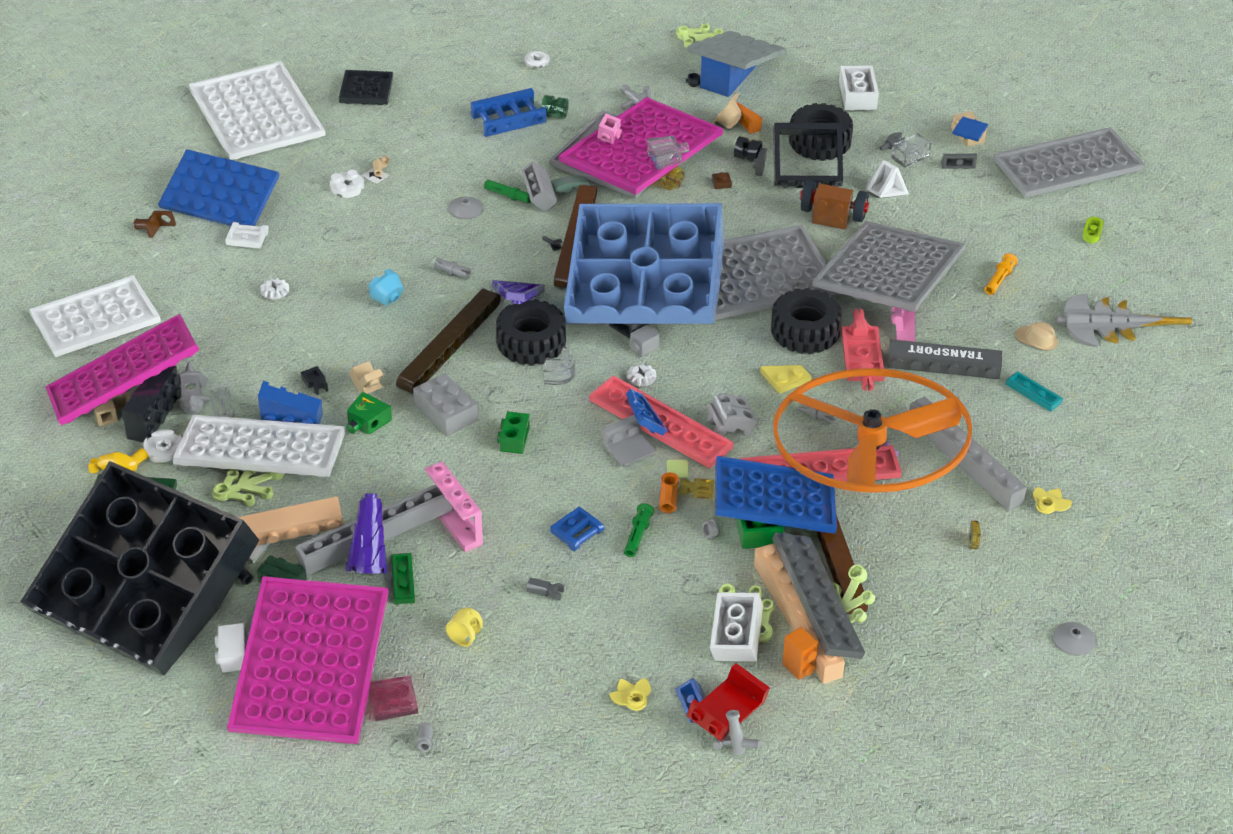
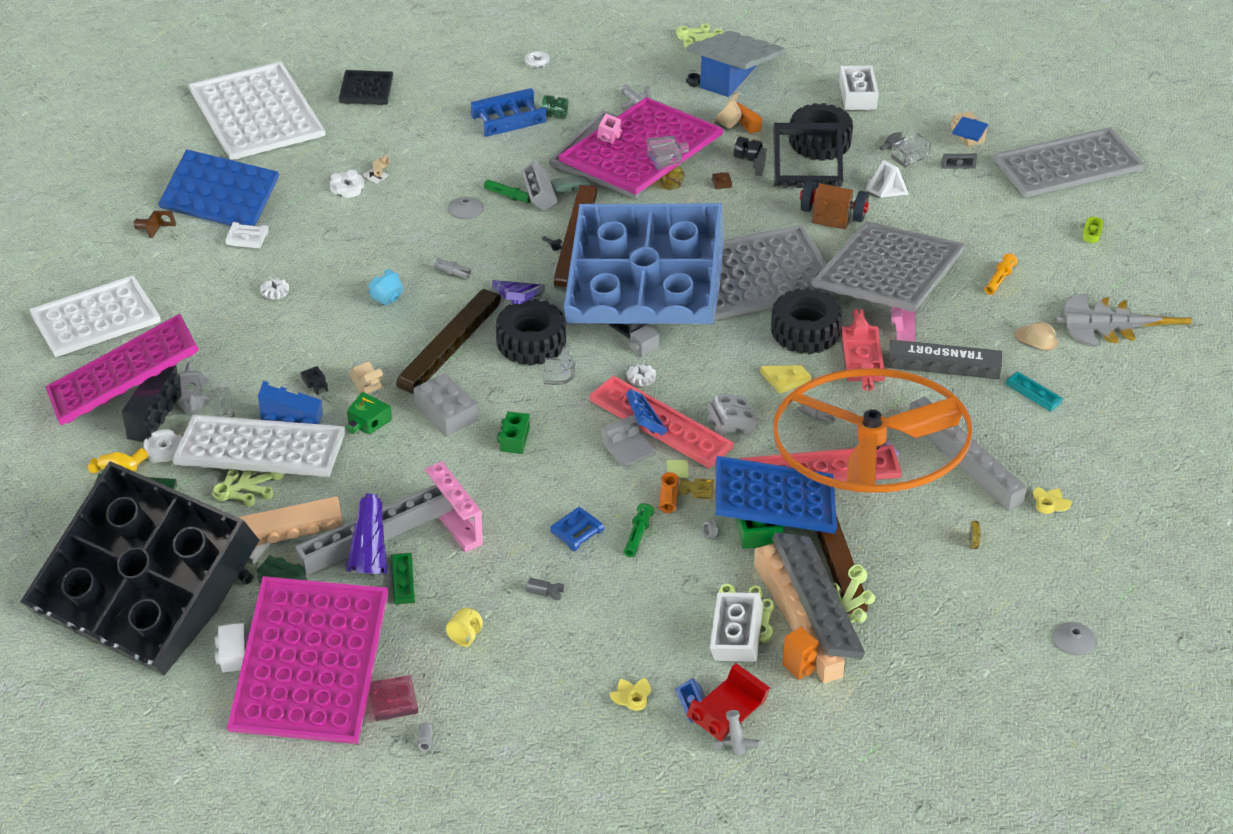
(106, 412): tan brick -> none

